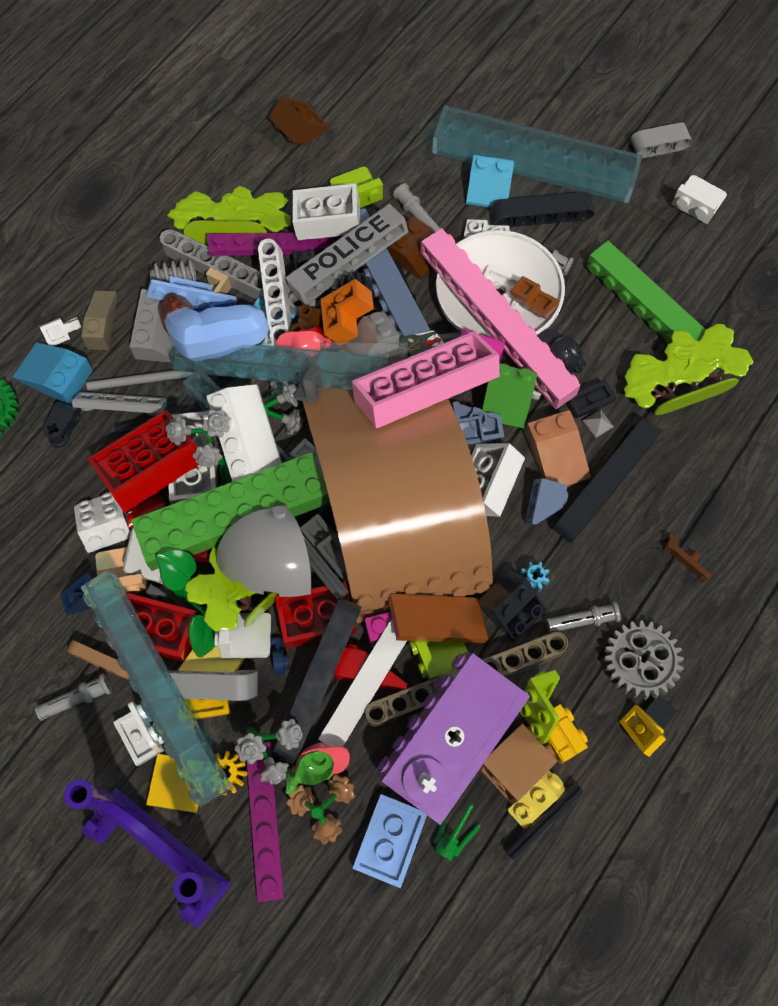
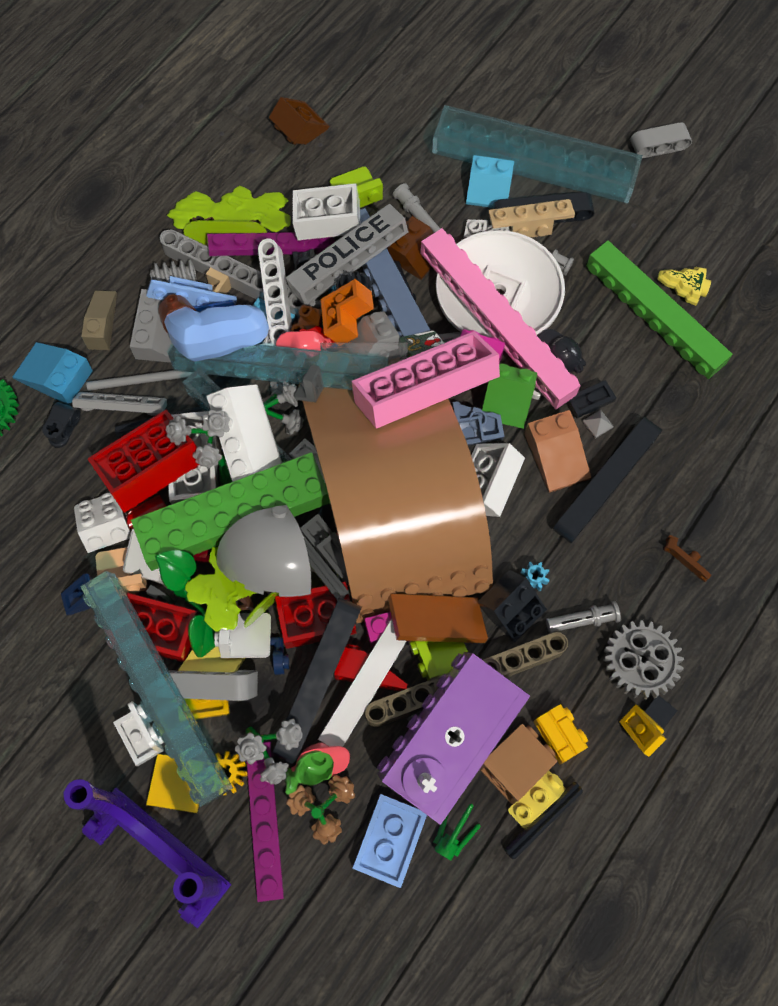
(57, 332): white plate -> none
(84, 693): light grey pin -> none
(96, 658): medium nougat beam -> none
(532, 219): none -> tan bracket
(532, 297): dark orange slope -> none
(538, 709): lime bracket -> none
(545, 500): sand blue slope -> none
(687, 283): none -> light yellow rock
(687, 363): lime plant -> none
(699, 198): white bracket -> none

